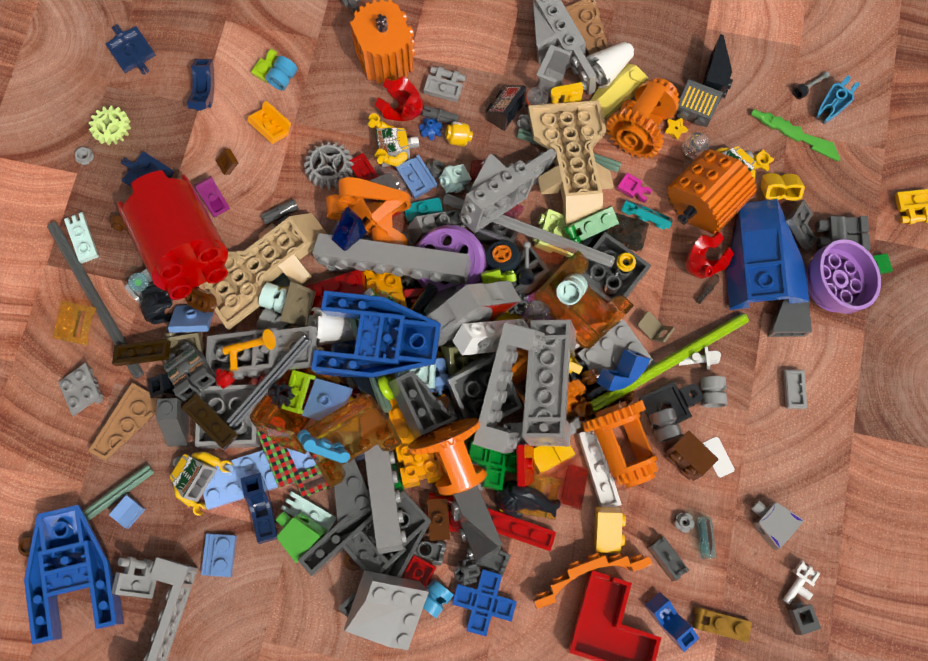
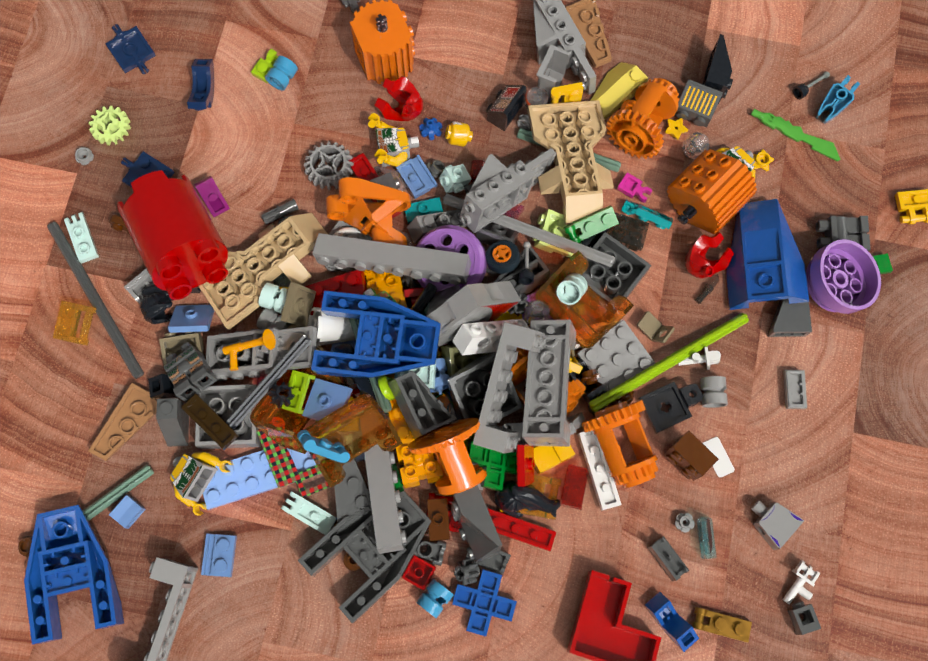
(80, 389): light grey hinge -> none
(131, 584): light grey plate -> none
(138, 282): clear light blue tile -> none
(141, 352): dark brown plate -> none
(201, 300): reddish brown plate -> none
(224, 378): red plate -> none
(227, 161): reddish brown plate -> none
(261, 507): dark blue arch -> none
(270, 123): light orange bracket -> none
(298, 534): bright green torso -> none
(349, 229): clear blue slope -> none
(386, 609): light grey slope -> none
(439, 115): dark grey axle -> none
(444, 88): light grey plate -> none
(496, 276): lime plate -> none
(577, 568): orange piece -> none
(583, 409): reddish brown plate -> none
(608, 529): yellow brick -> none
(610, 62): white cone -> none
(628, 257): yellow plate -> none
(628, 371): blue brick -> none
(666, 425): flat silver wheel -> none
(784, 186): yellow brick -> none
(798, 224): dark grey plate -> none

